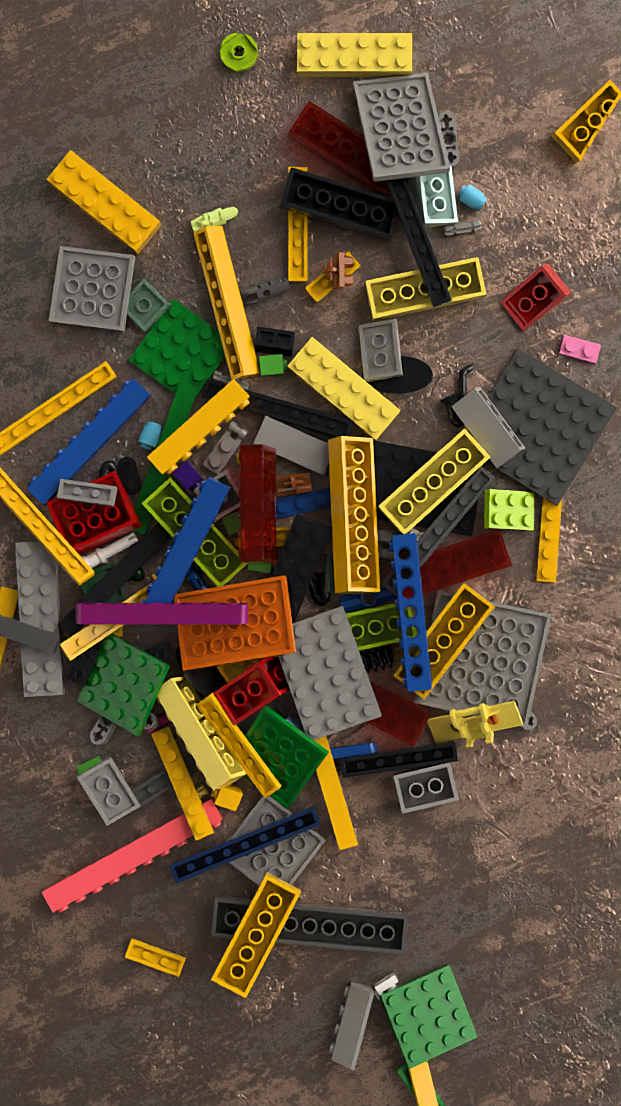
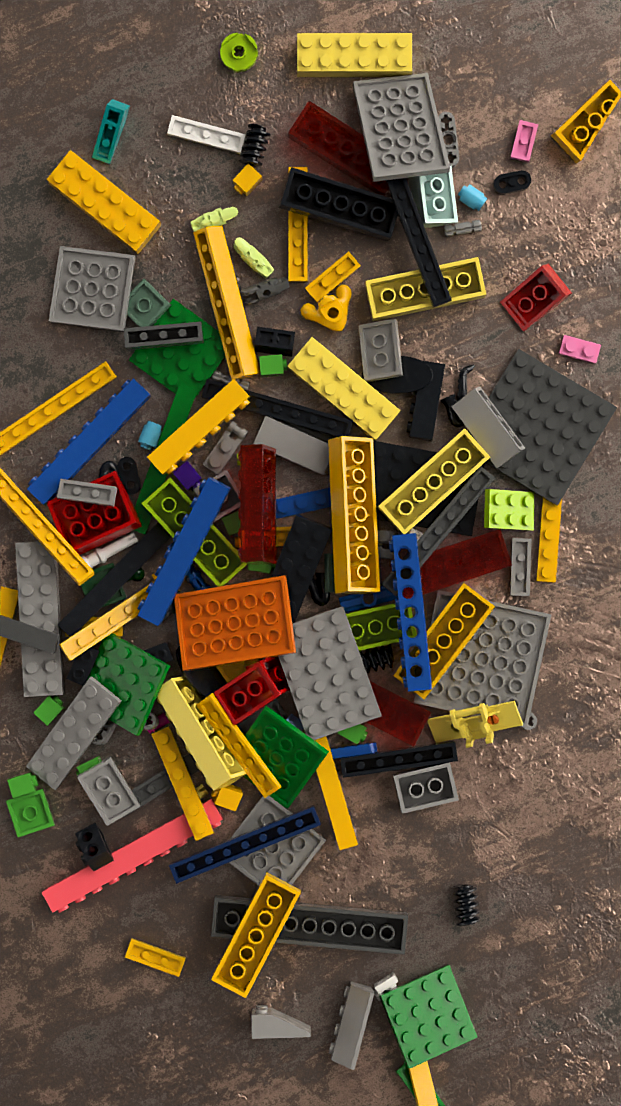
(23, 784): none -> bright green brick
(30, 812): none -> bright green plate
(49, 709): none -> bright green brick
(73, 733): none -> light grey plate
(94, 847): none -> black brick
(110, 130): none -> teal slope
(161, 613): magenta beam -> none
(163, 336): none -> dark grey brick
(206, 134): none -> white plate
(247, 180): none -> yellow brick
(253, 258): none -> yellowish green hinge
(254, 145): none -> black piece
(275, 1024): none -> light grey slope
(293, 484): dark orange hips -> none
(331, 311): none -> yellow head
(336, 270): dark orange hips -> none
(354, 733): none -> bright green brick
(426, 406): none -> black brick
(467, 904): none -> black piece
(511, 182): none -> black plate
(520, 567): none -> light grey plate
(524, 141): none -> bright pink plate

